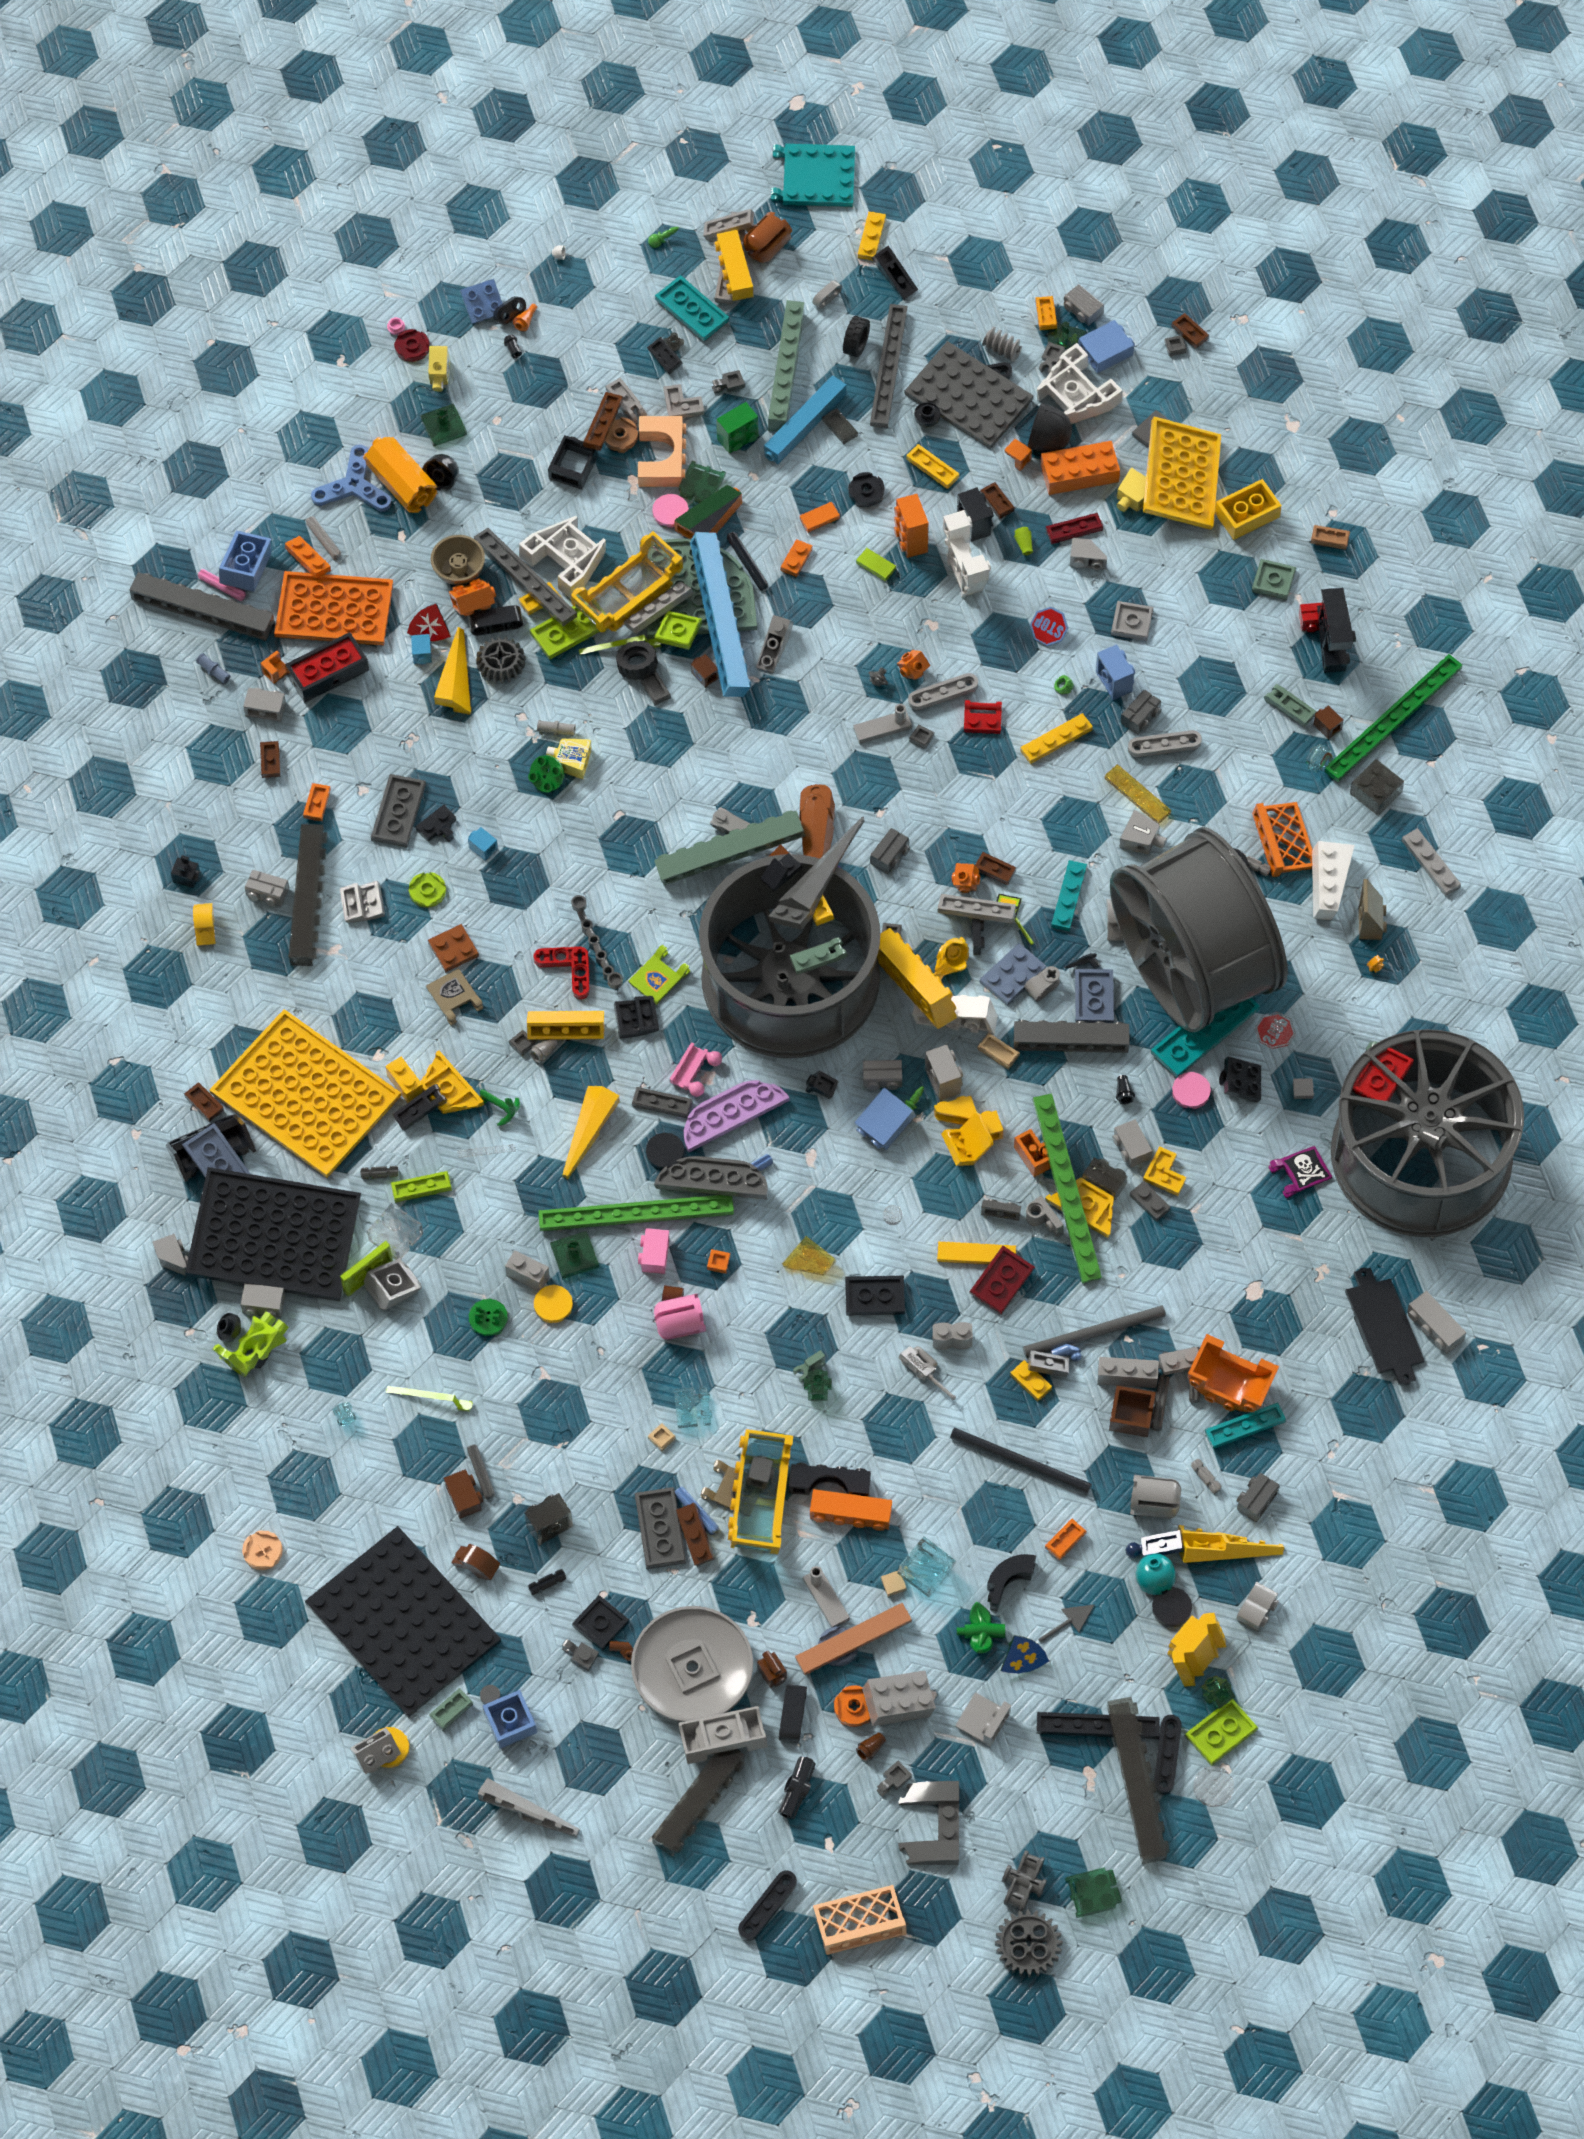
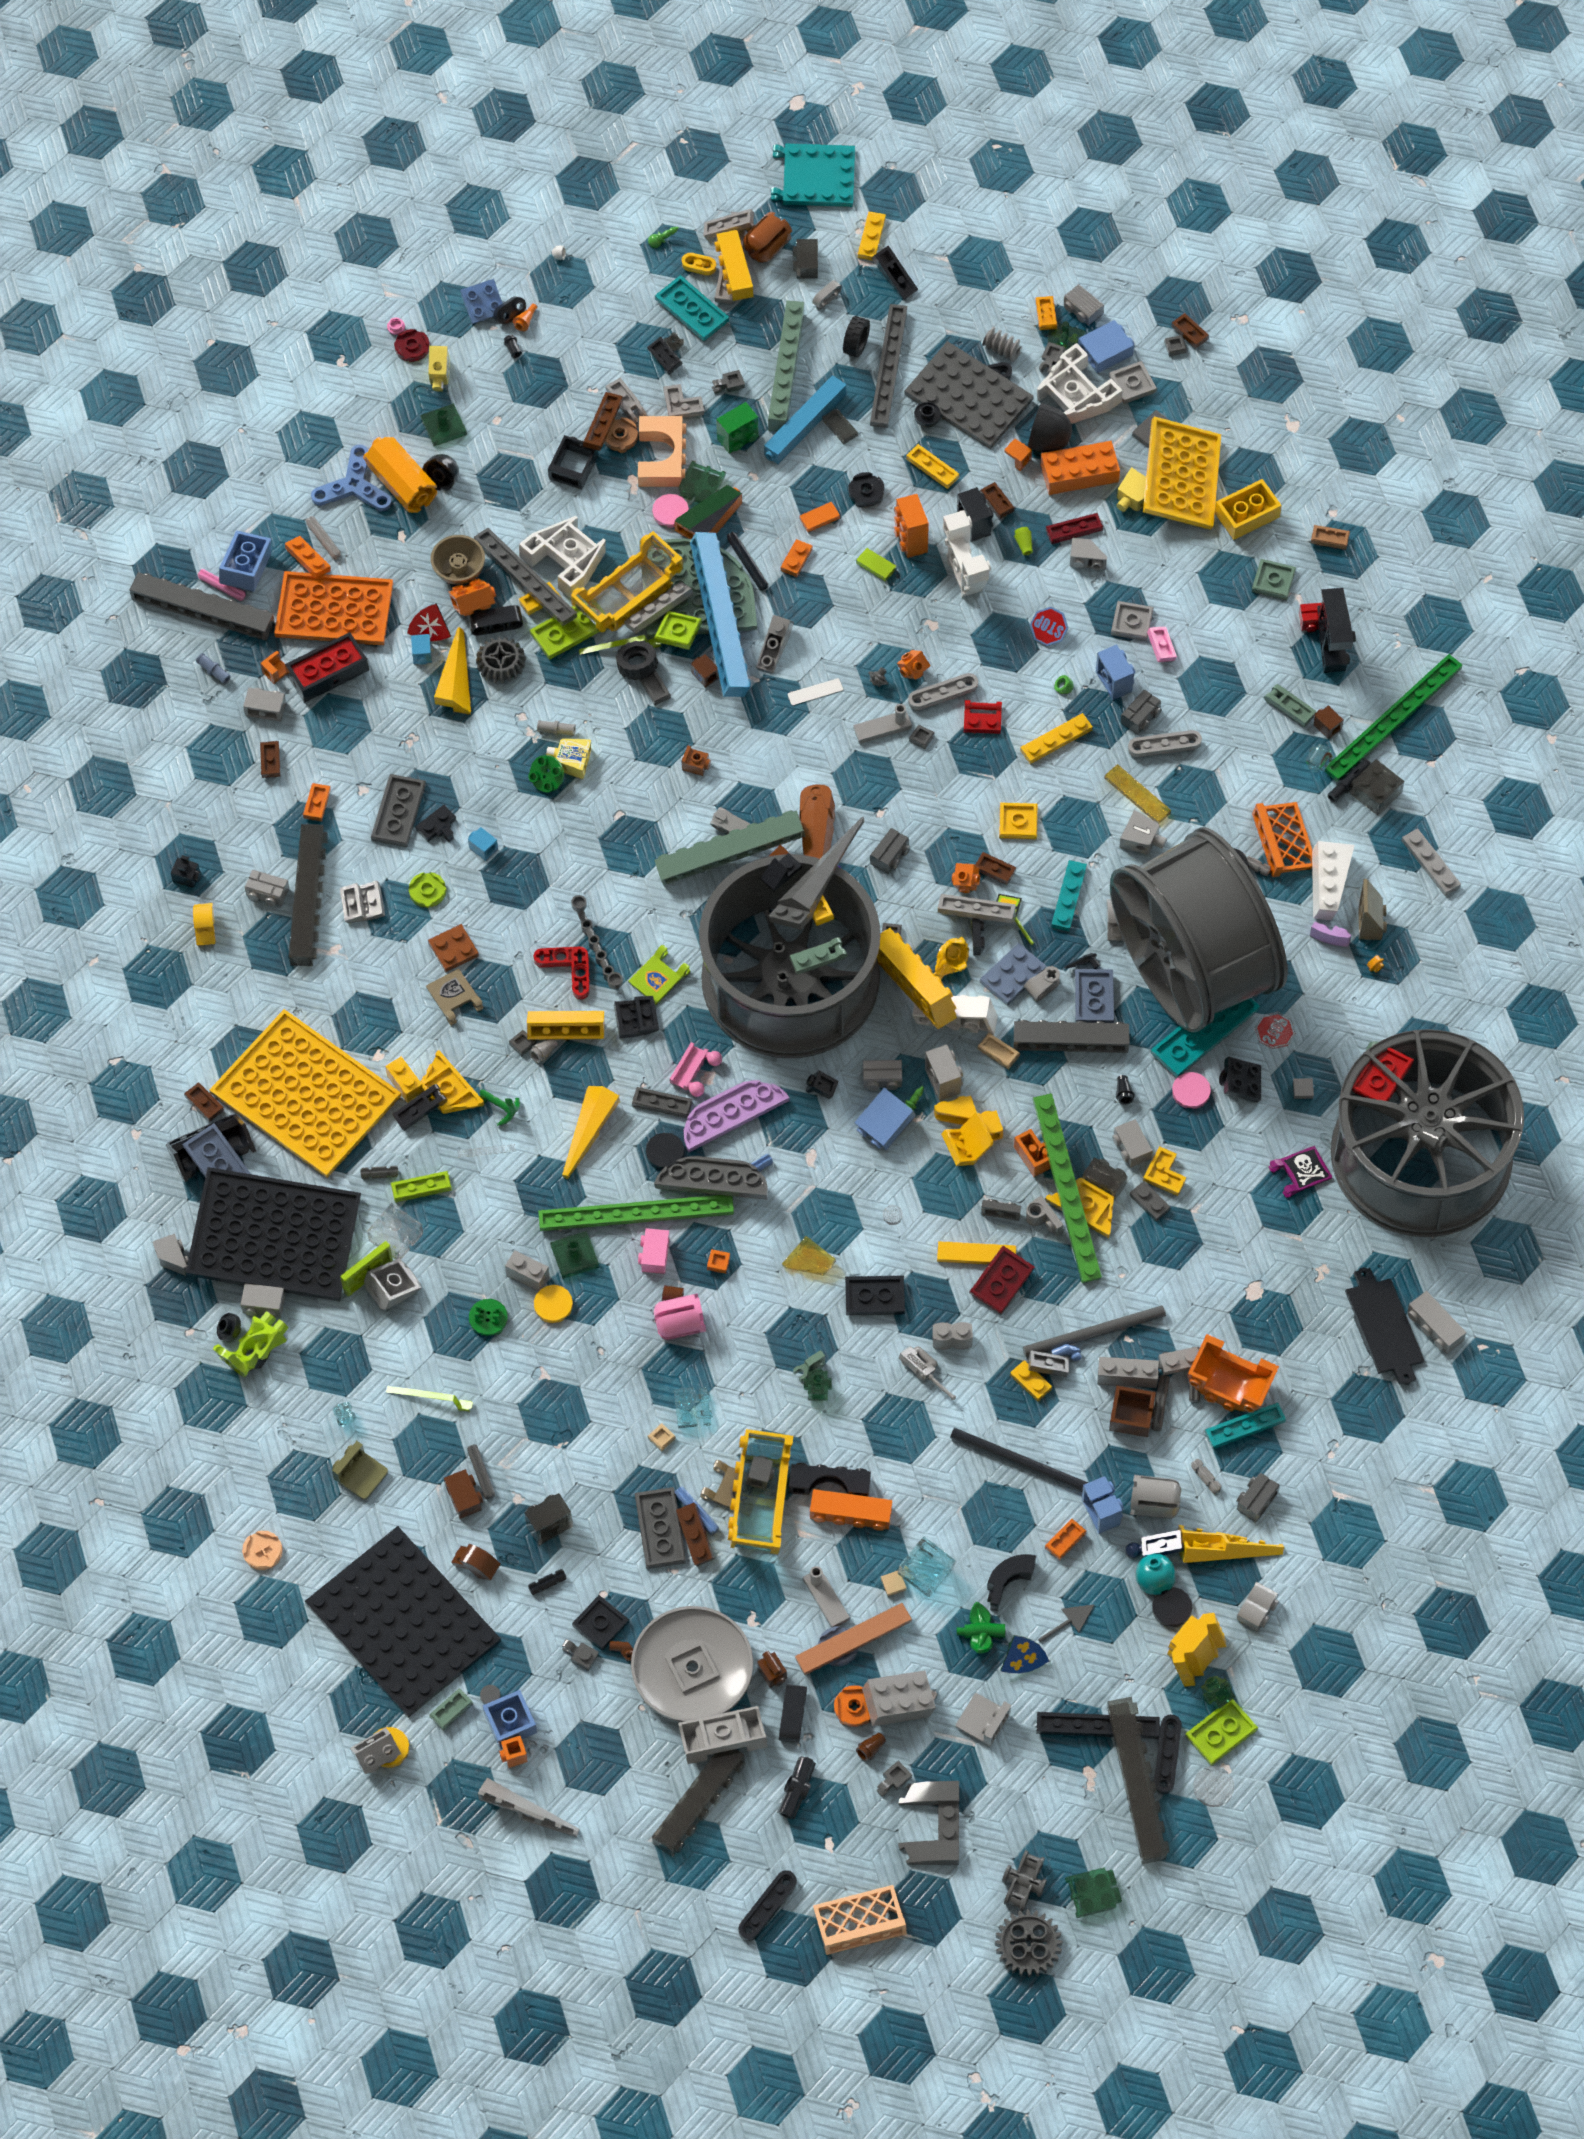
(358, 1471): none -> olive bracket
(513, 1752): none -> orange brick
(695, 761): none -> dark orange brick
(699, 263): none -> yellow plate
(807, 258): none -> clear smoke brick
(815, 691): none -> white sticker
(1018, 820): none -> yellow tile
(1102, 1504): none -> medium blue piece
(1133, 381): none -> light grey plate
(1161, 644): none -> bright pink plate
(1337, 936): none -> lavender slope
(1343, 786): none -> black pin

